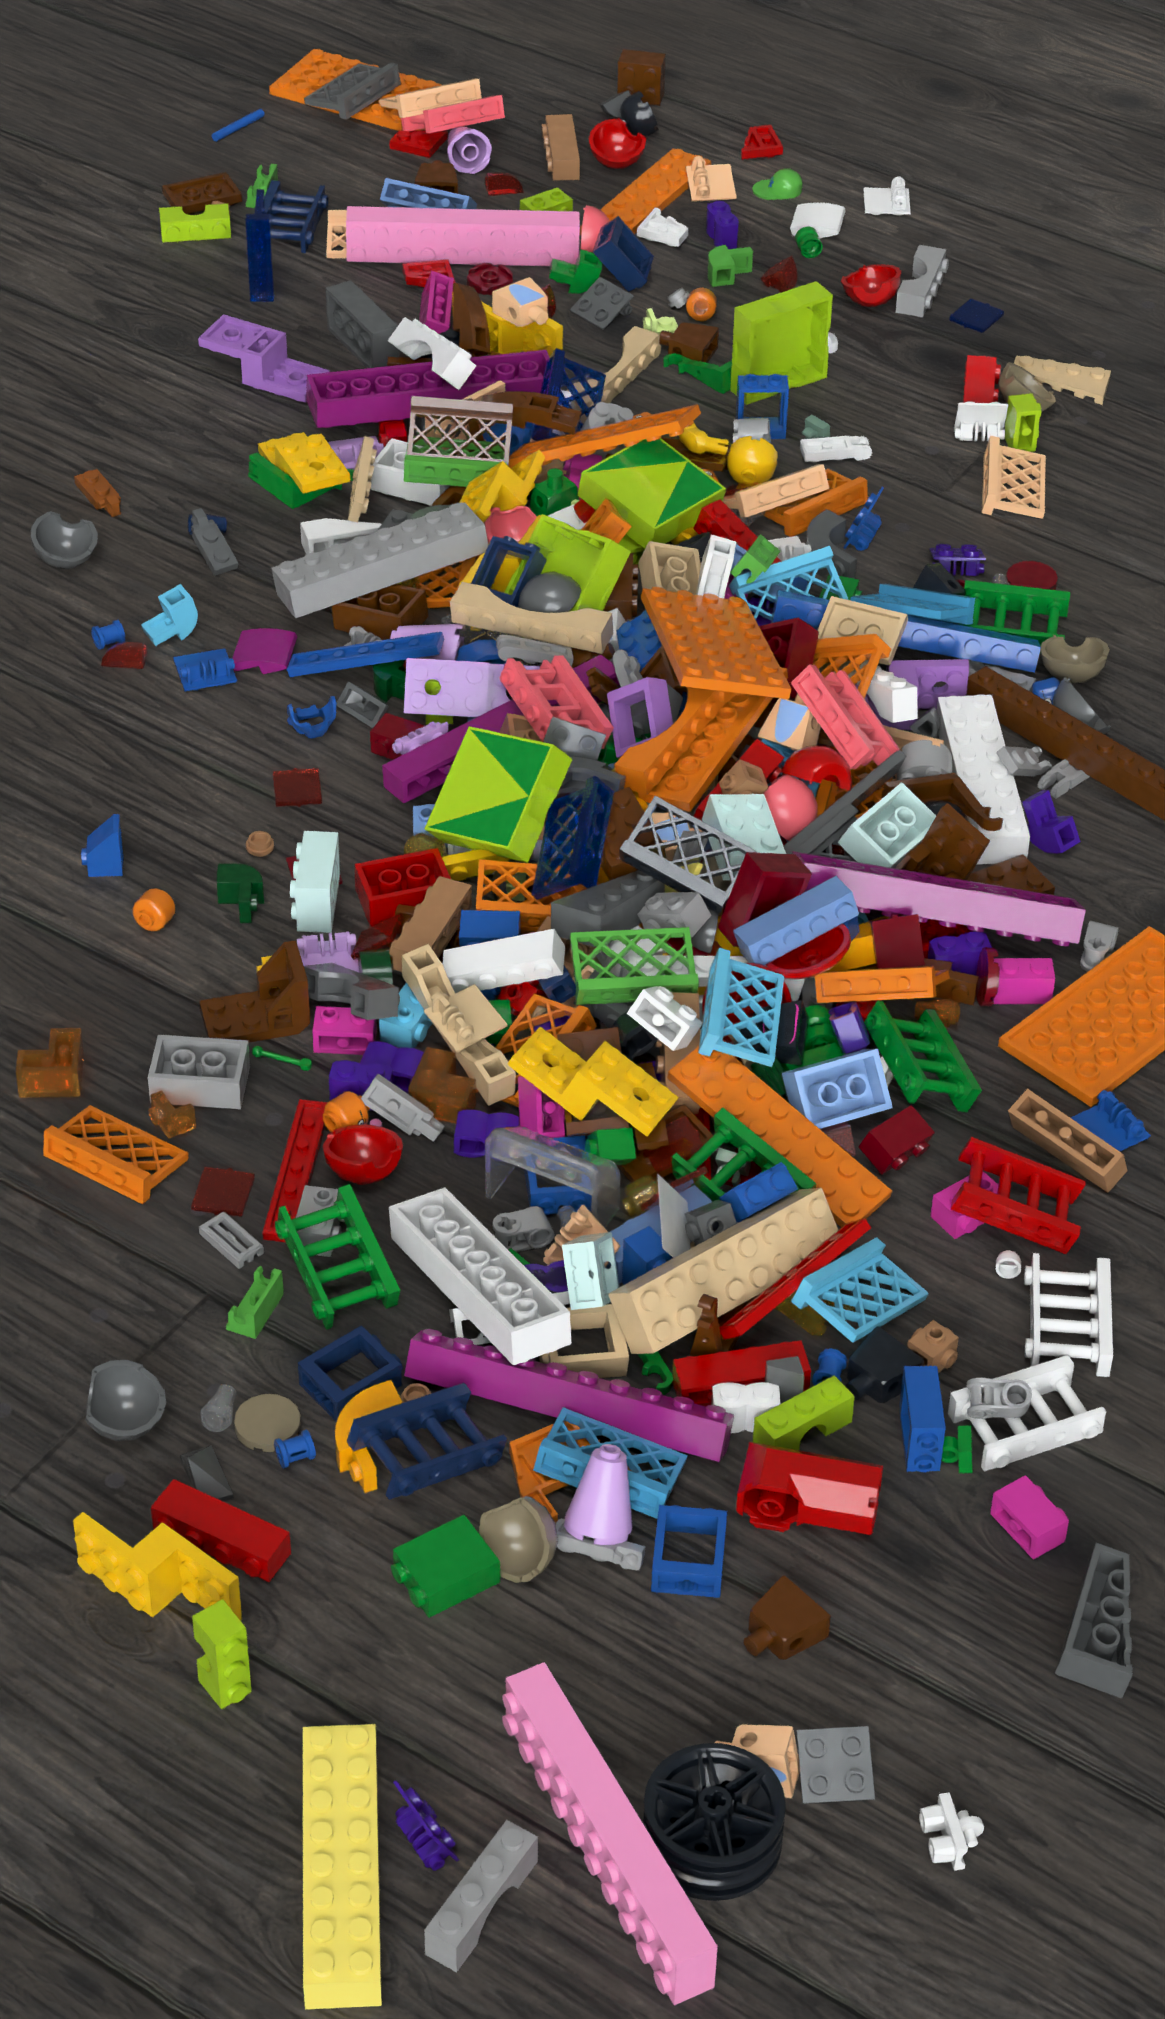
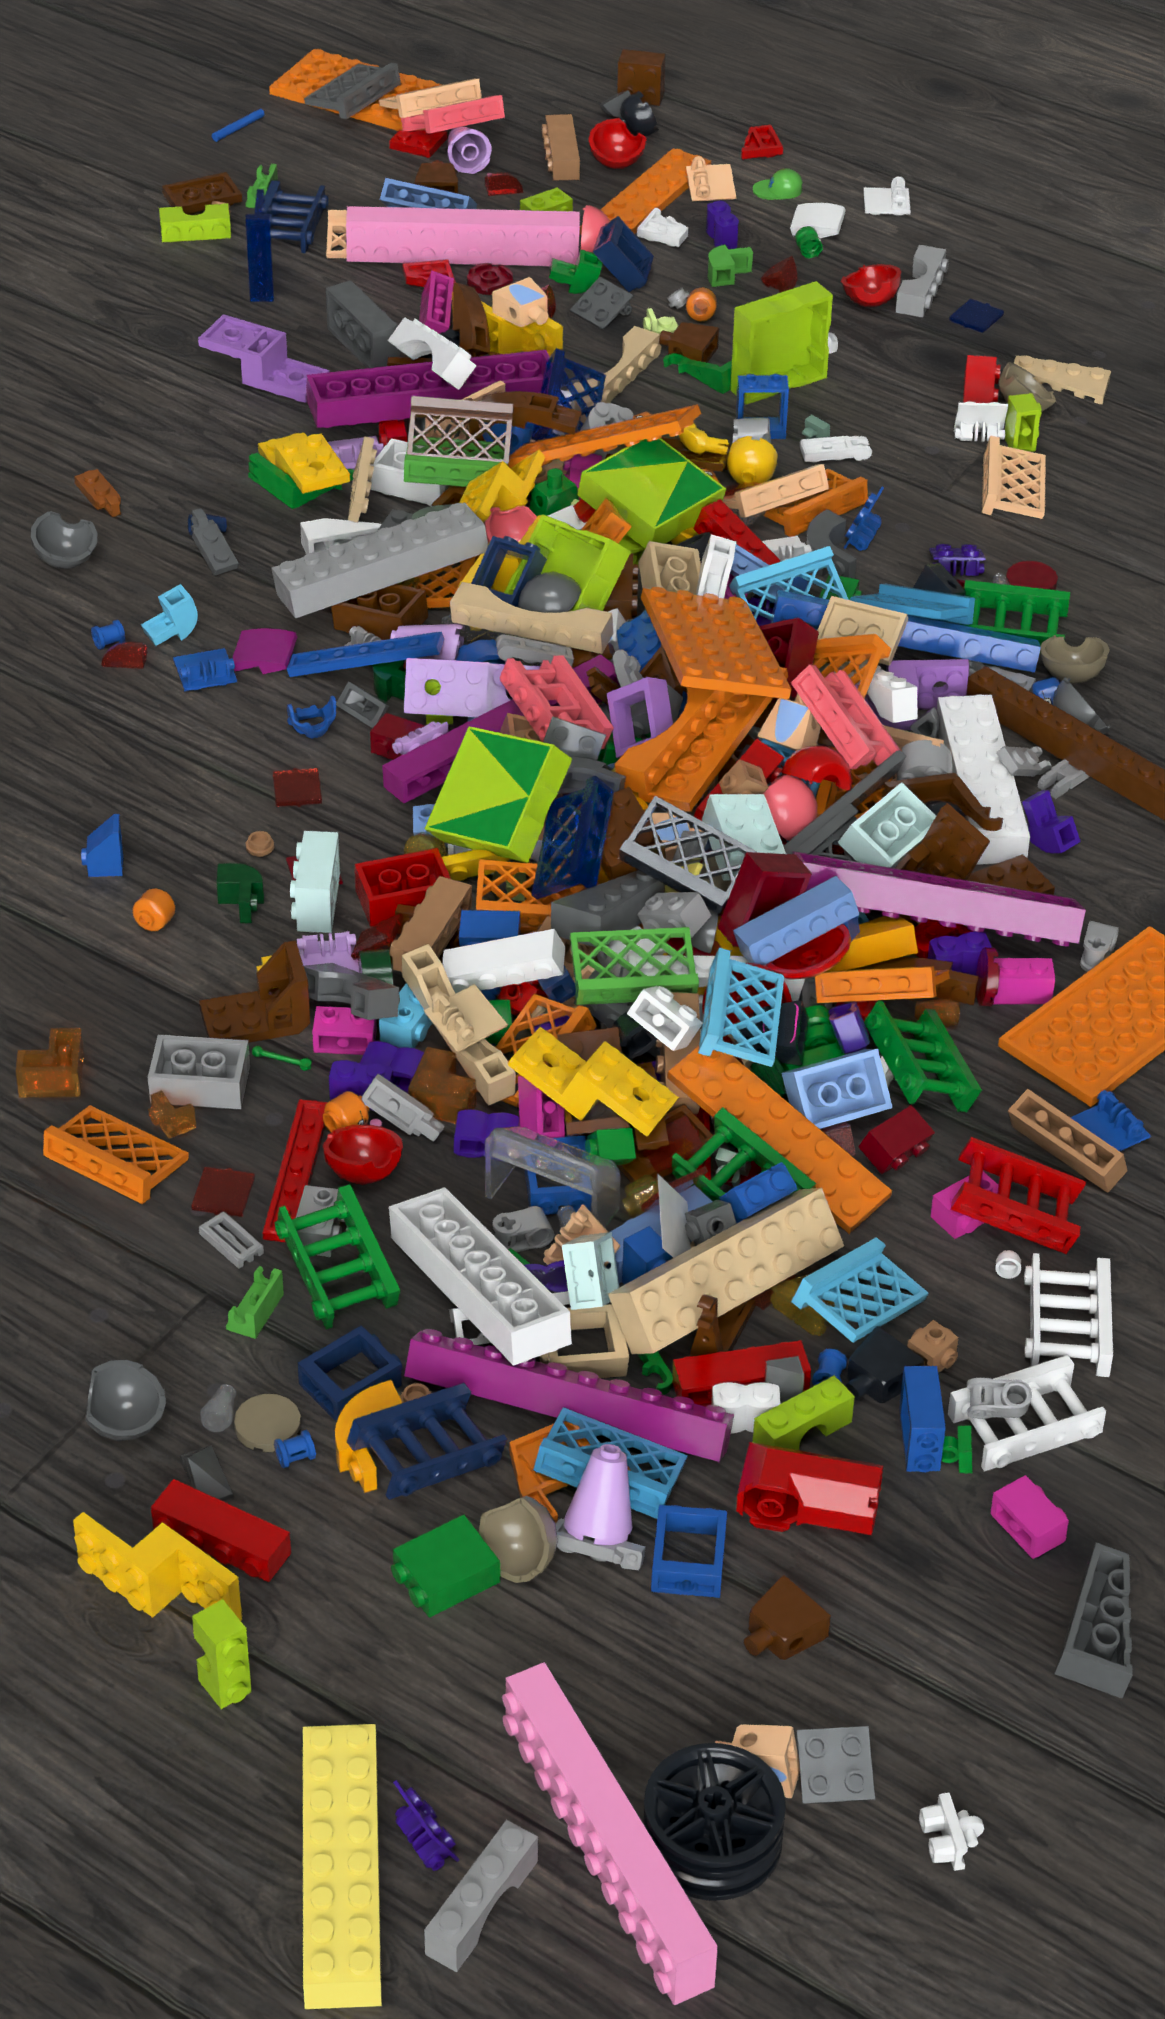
(756, 558): bright green hinge -> none
(792, 1279): red tile -> none
(897, 942): dark red piece -> none

